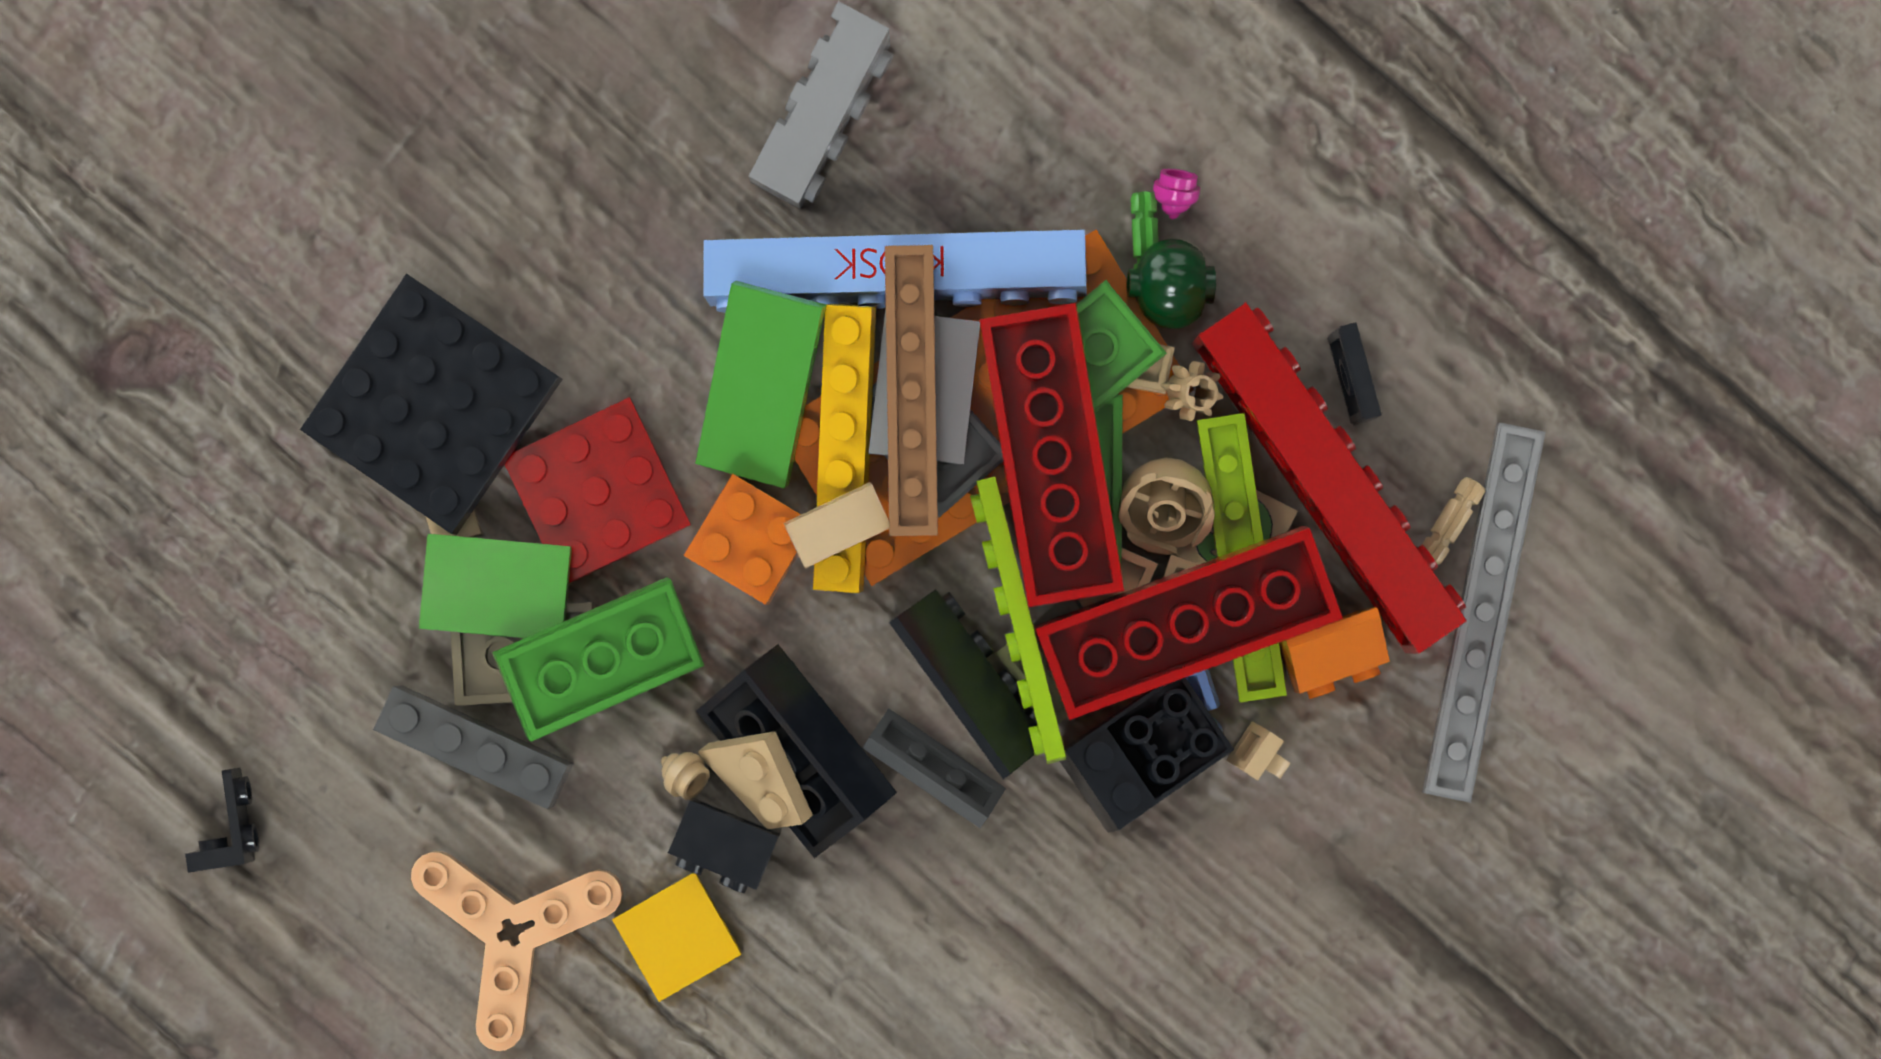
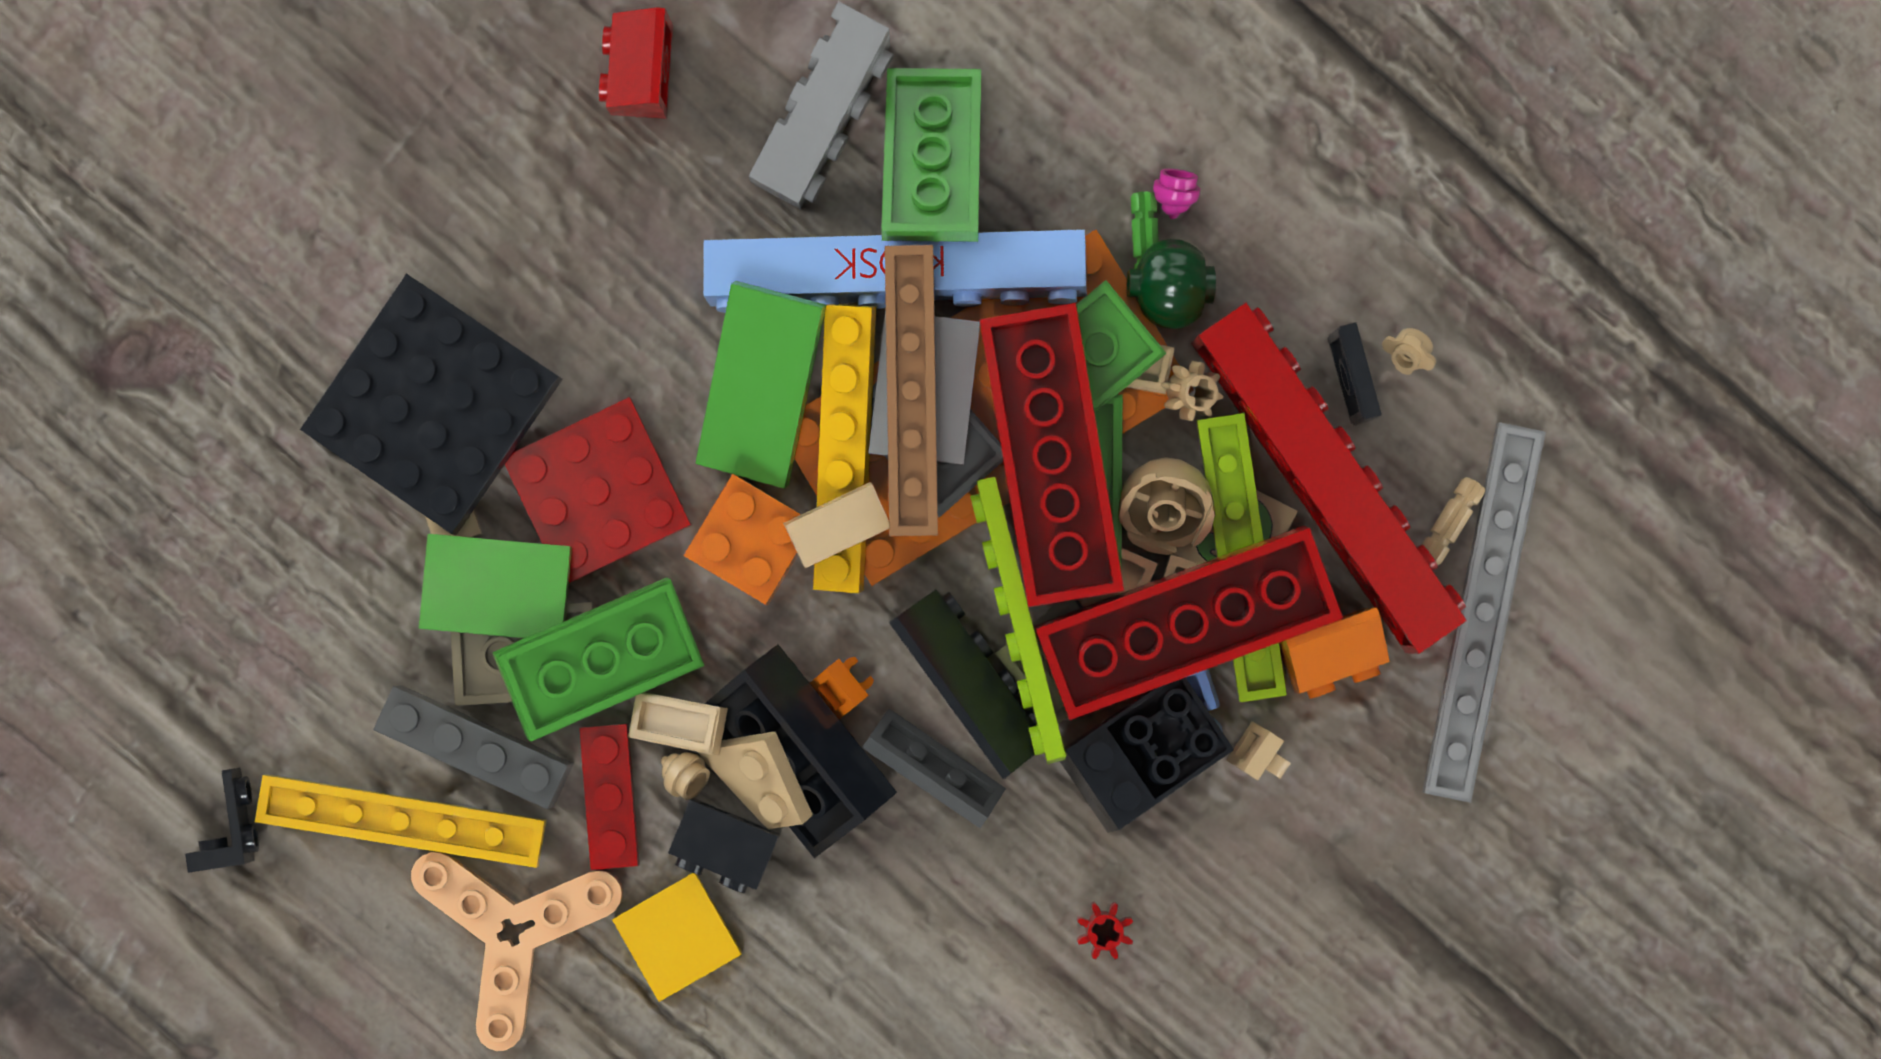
(400, 820): none -> yellow plate
(609, 796): none -> red plate
(638, 63): none -> red slope
(678, 723): none -> tan tile
(840, 687): none -> orange tile
(931, 155): none -> bright green plate
(1109, 943): none -> red gear
(1410, 351): none -> tan plate

